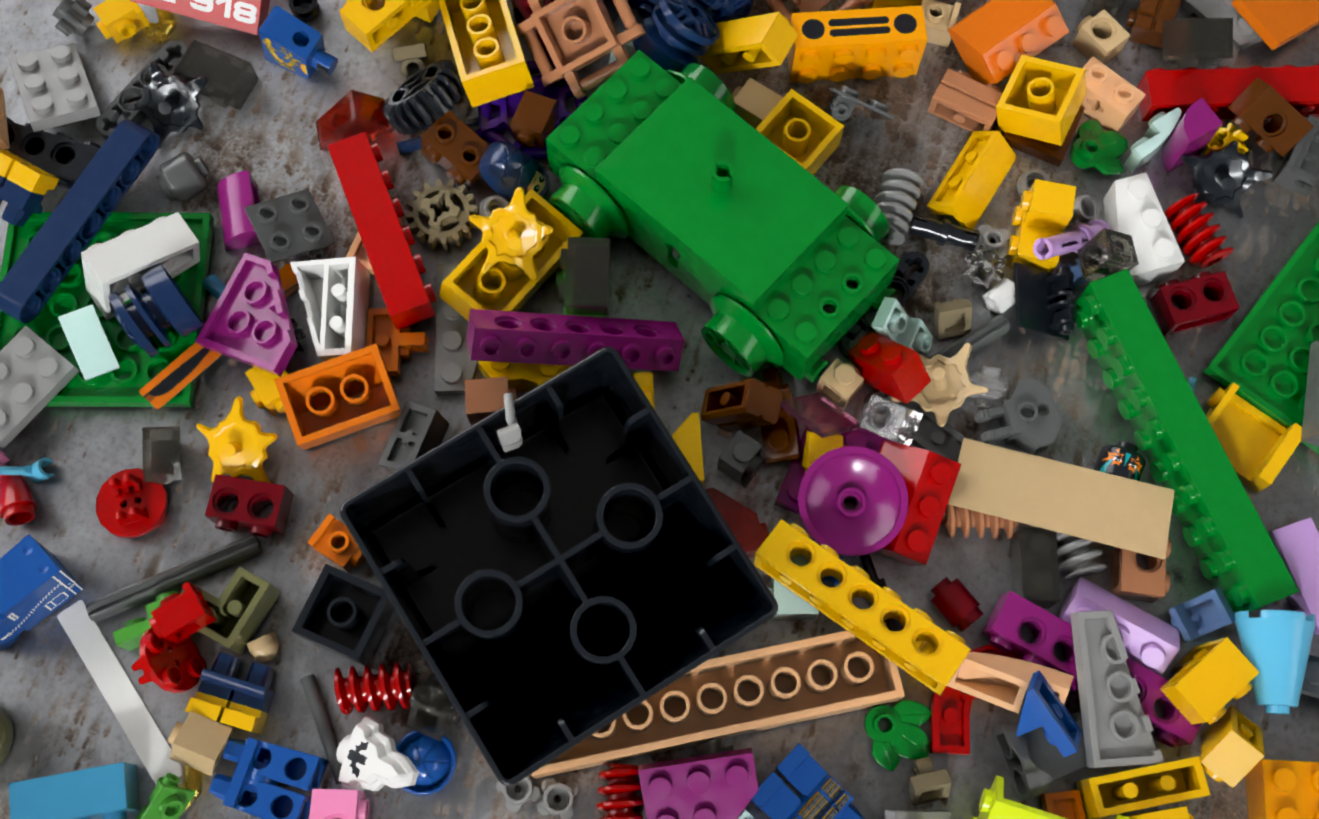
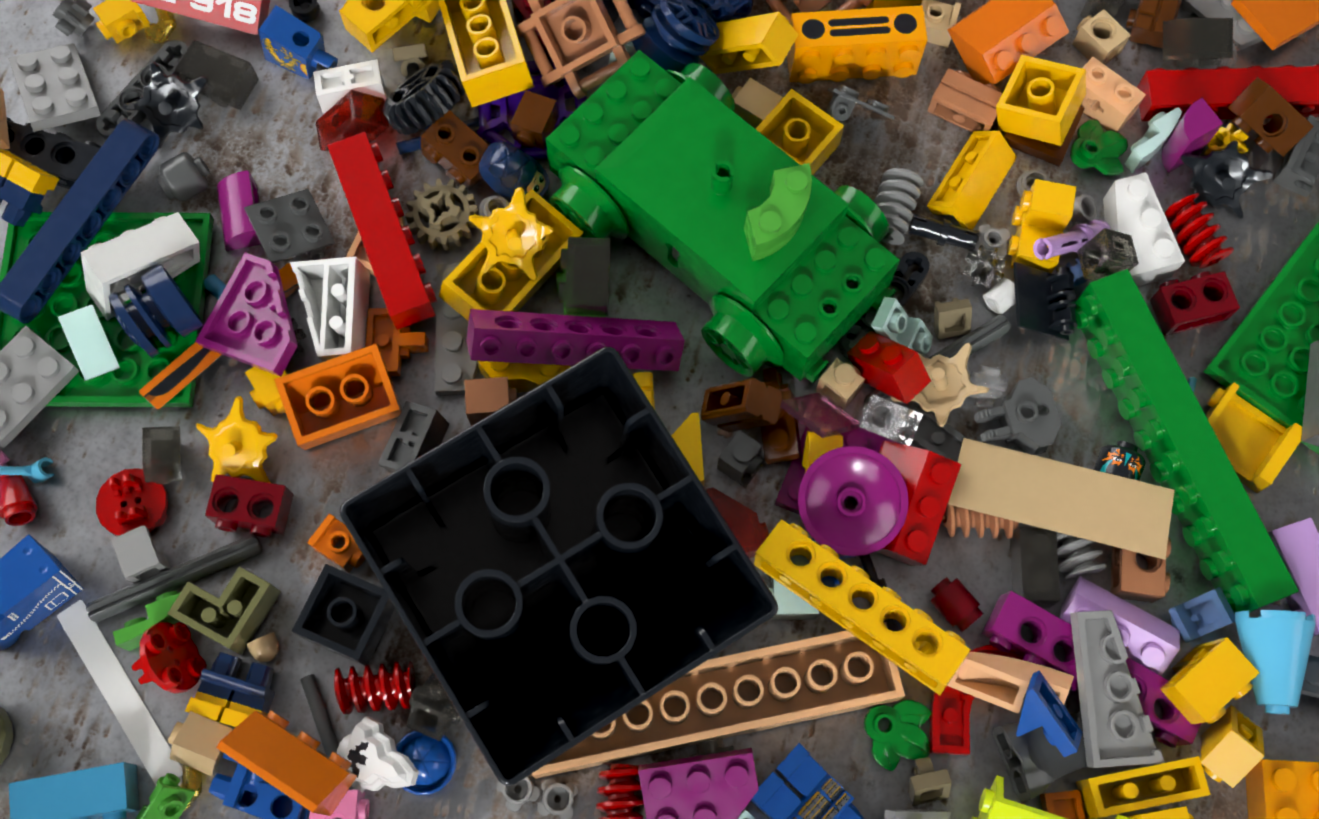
(138, 555): none -> light grey panel
(181, 614): red brick -> none
(289, 761): none -> orange slope
(336, 82): none -> white hinge
(510, 436): light grey hand -> none
(781, 215): none -> bright green brick

